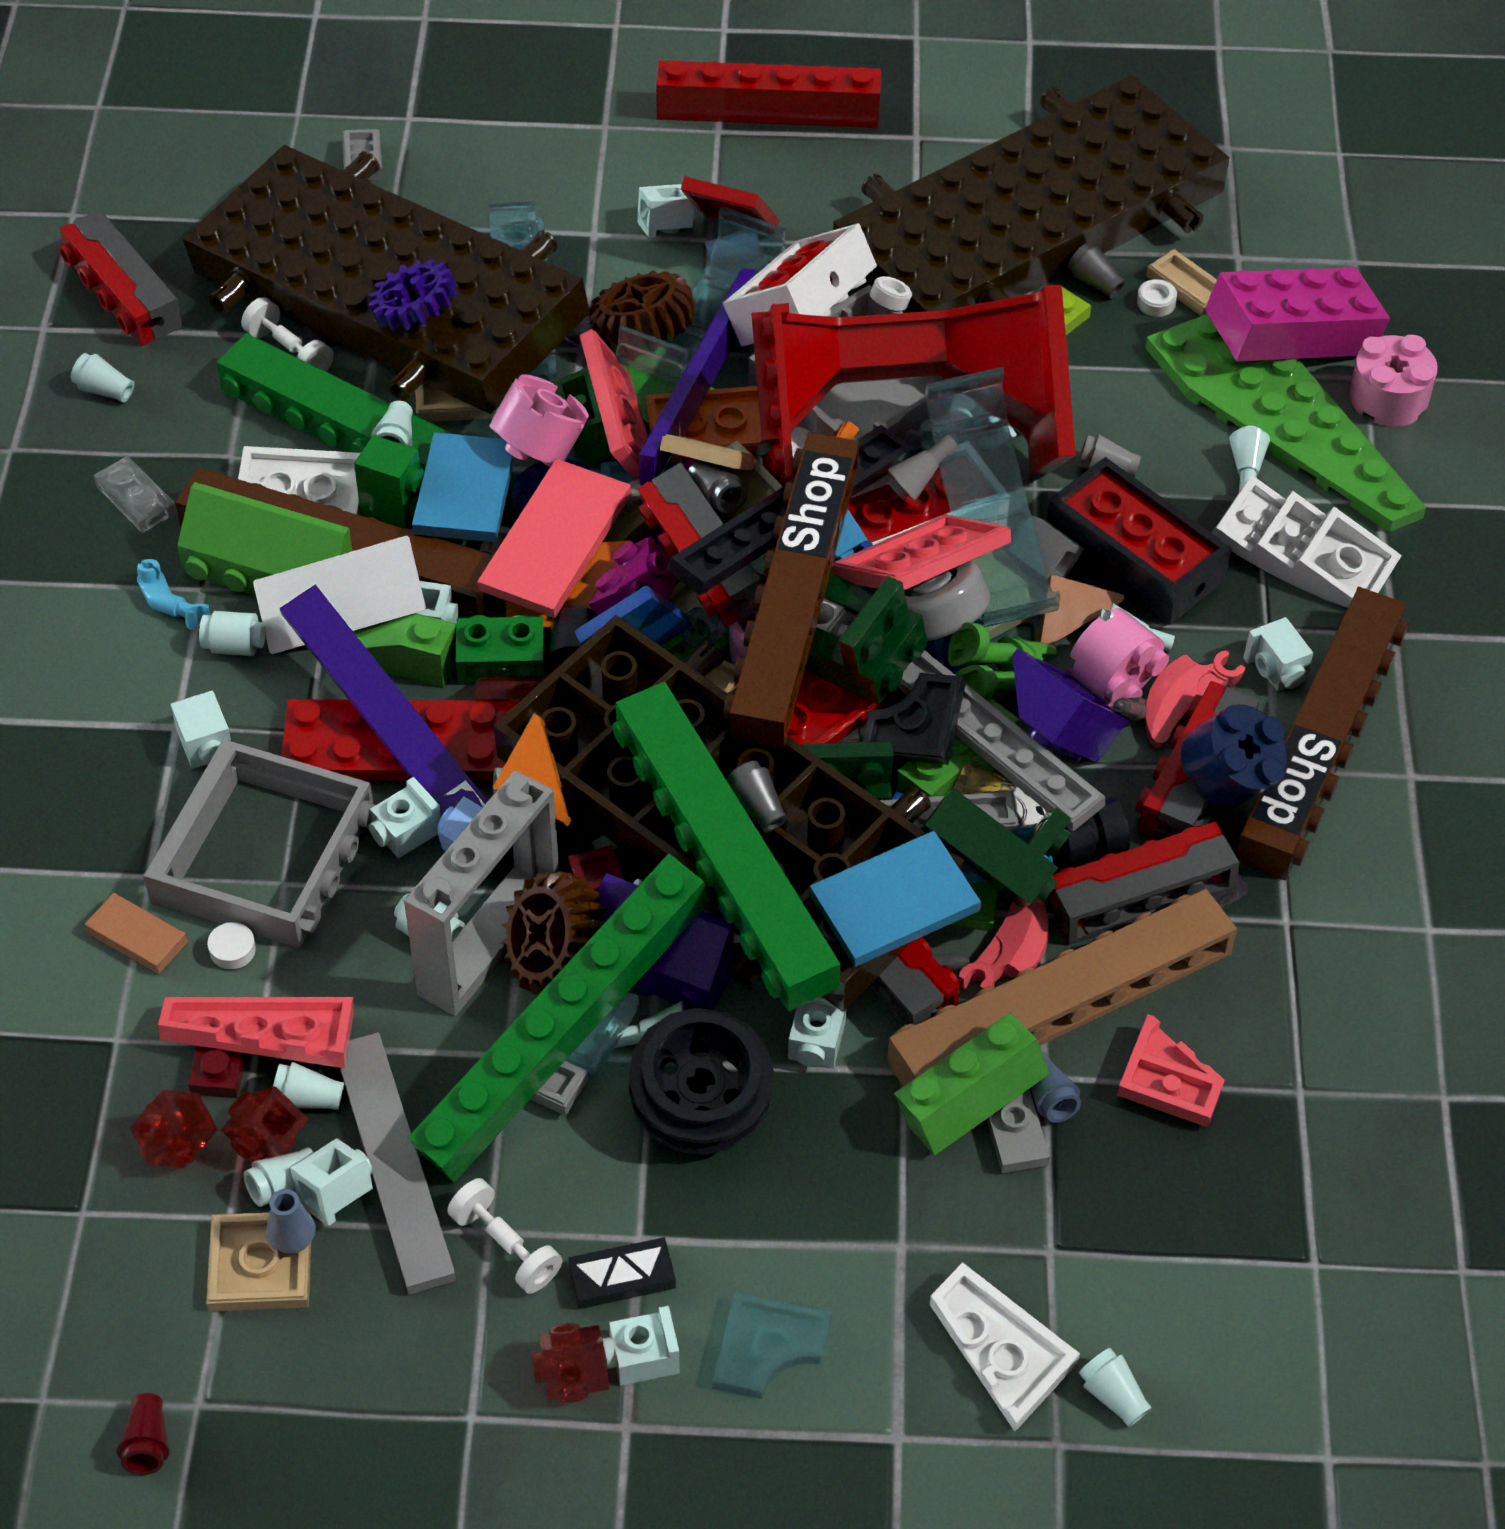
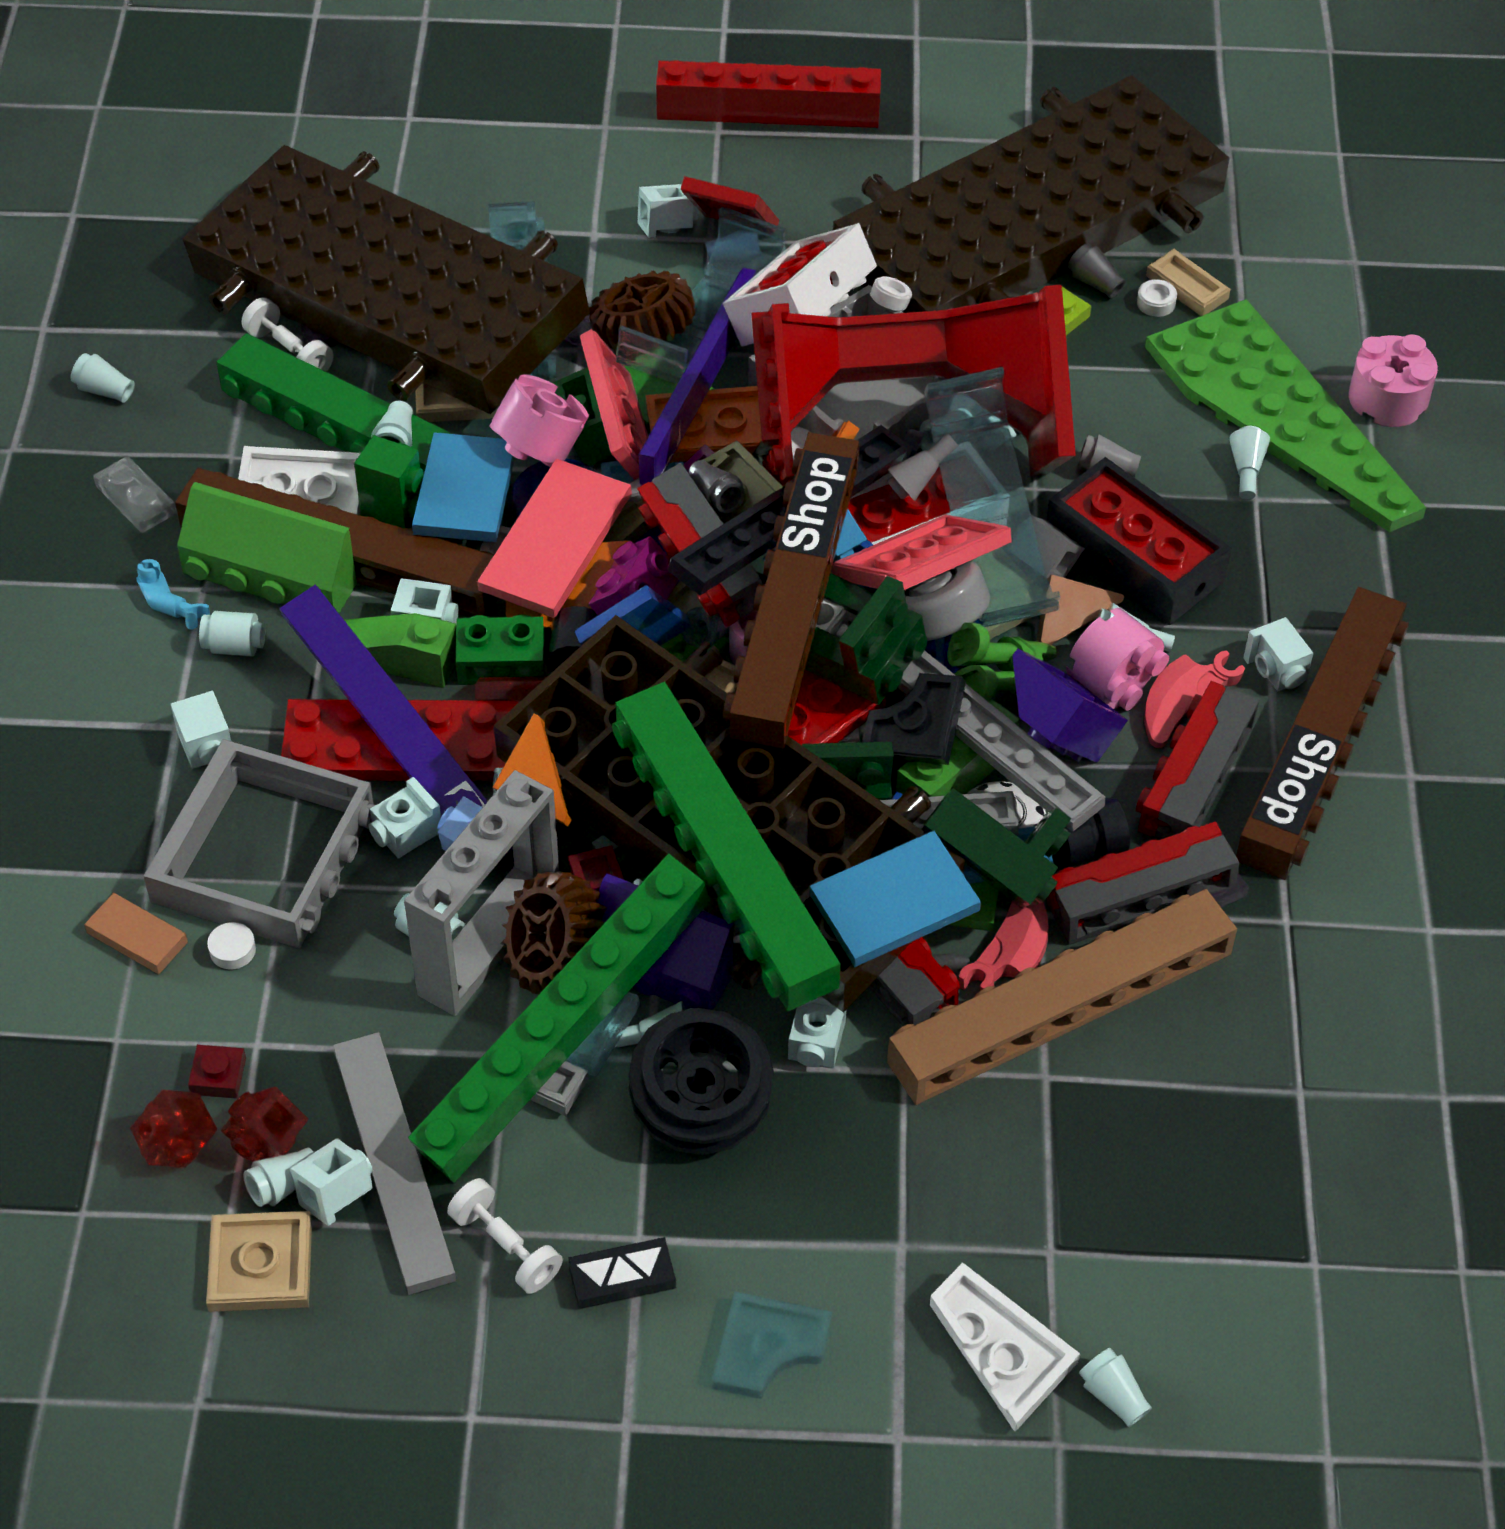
(120, 278): piece -> none
(144, 1438): dark red cone -> none
(276, 1027): coral wing -> none
(289, 1223): sand blue cone -> none
(308, 1088): light aqua cone -> none
(361, 586): white sticker -> none
(362, 140): light grey plate -> none
(393, 304): dark purple gear -> none
(571, 1362): clear red brick -> none
(645, 1361): light aqua brick -> none
(707, 452): tan tile -> none
(757, 795): flat silver cone -> none
(972, 1083): bright green brick -> none
(981, 780): clear yellow slope -> none
(1018, 1136): light grey plate -> none
(1056, 1095): sand blue cone -> none
(1131, 708): dark grey piece -> none
(1170, 1077): coral wing -> none
(1235, 755): dark blue brick -> none
(1295, 313): dark pink brick -> none
(1304, 545): white slope -> none

